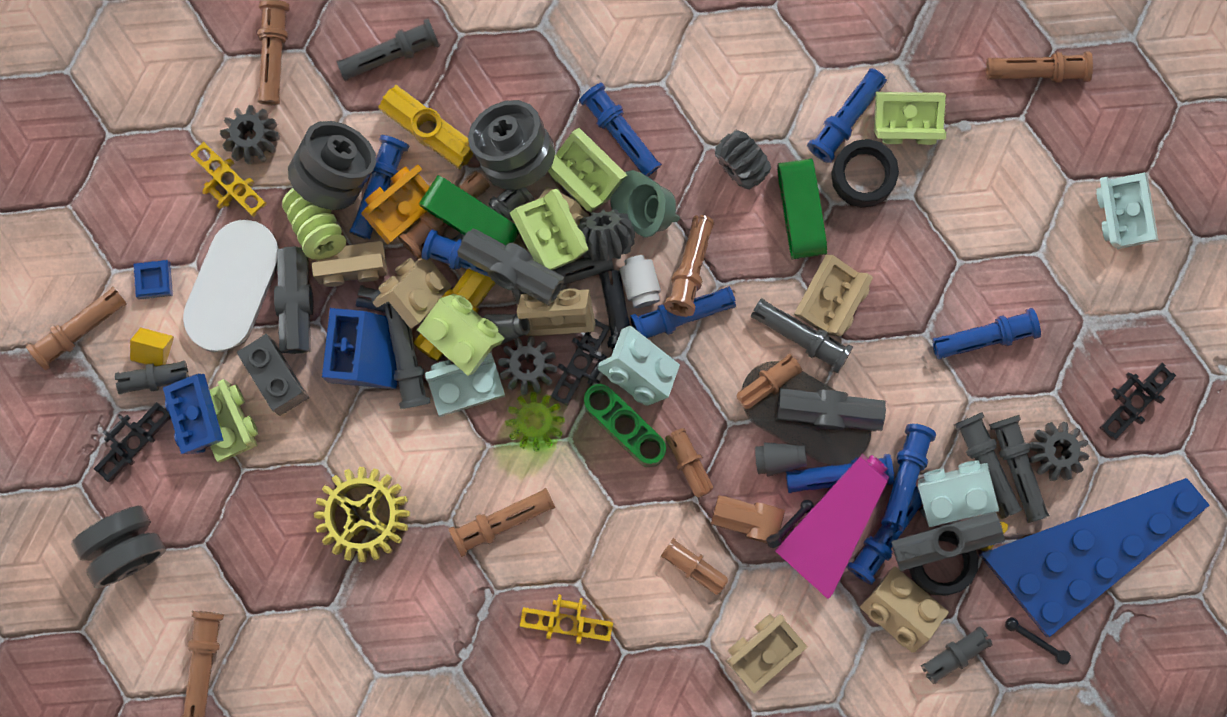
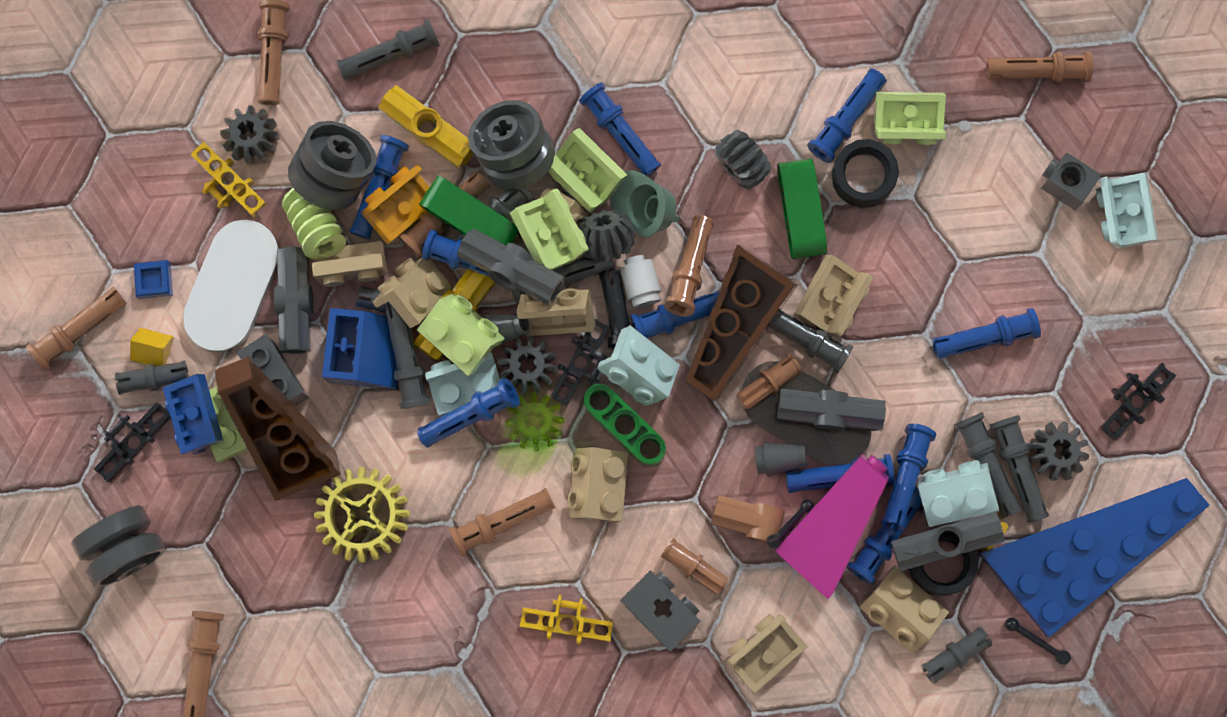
(275, 433): none -> reddish brown wedge
(481, 407): none -> blue pin
(598, 484): none -> tan bracket
(666, 630): none -> dark grey brick
(689, 462): nougat axle -> none
(742, 314): none -> reddish brown wedge
(1084, 178): none -> dark grey brick

